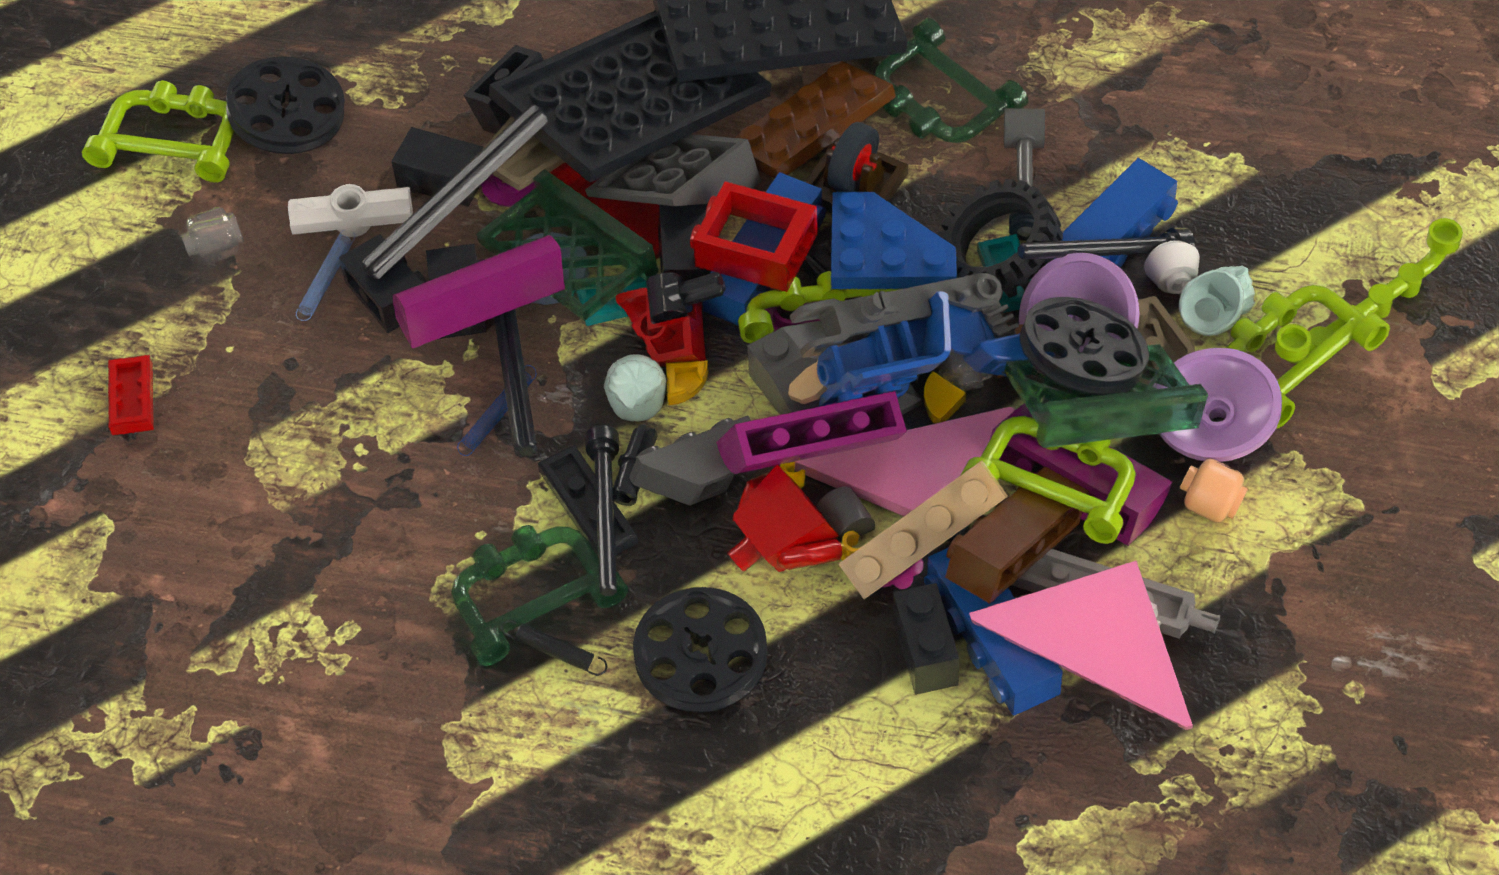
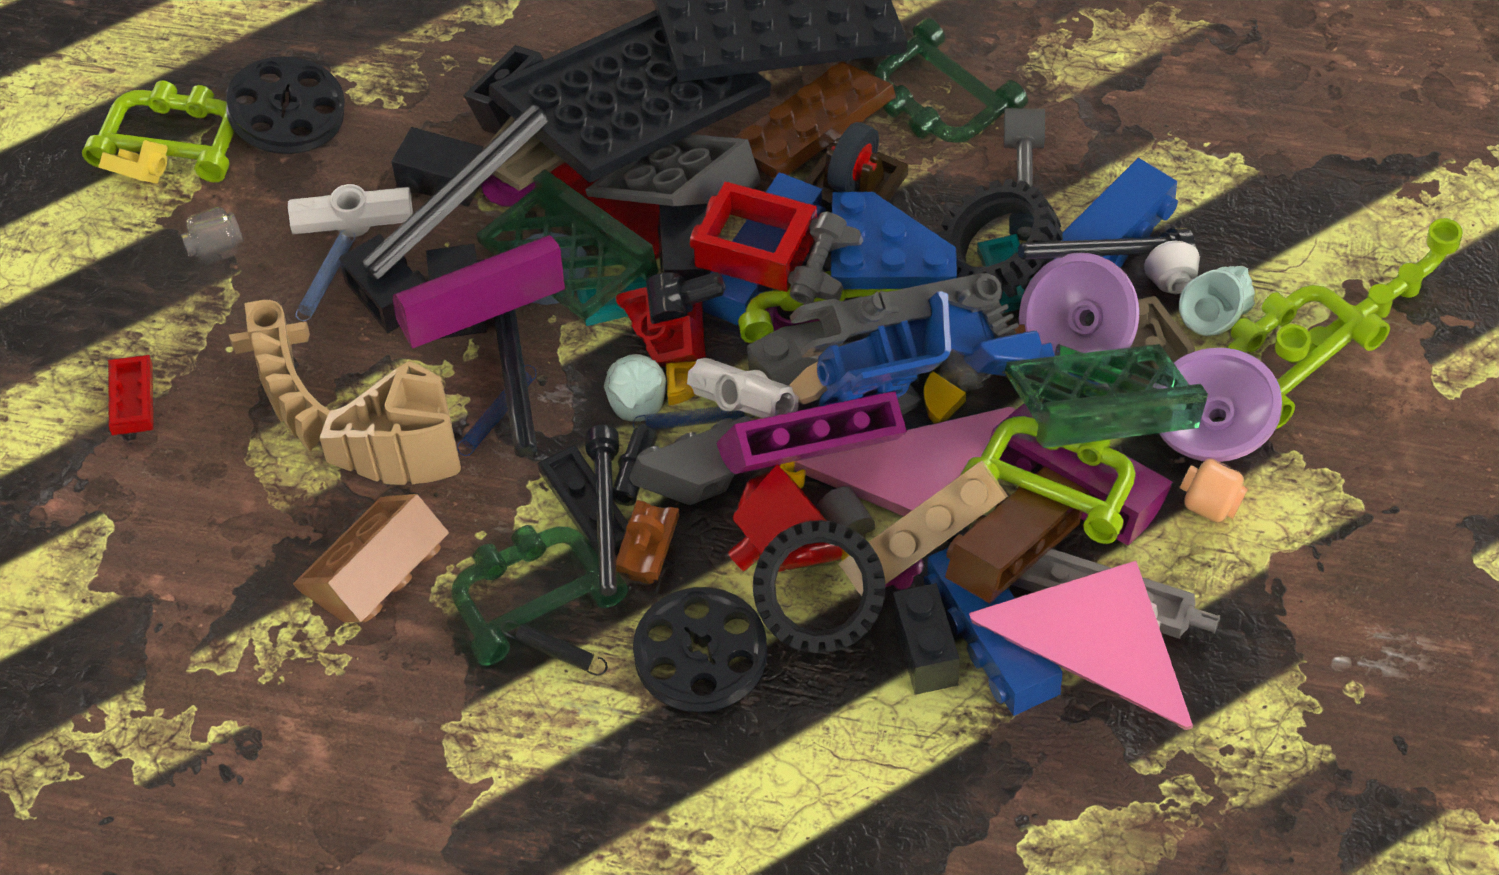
(145, 166): none -> light yellow bracket
(373, 558): none -> slope
(387, 433): none -> tan piece
(646, 541): none -> dark orange hips
(692, 421): none -> blue piece
(741, 389): none -> white piece
(765, 590): none -> black tyre
(810, 281): none -> dark grey piece
(1097, 356): black wedge -> none

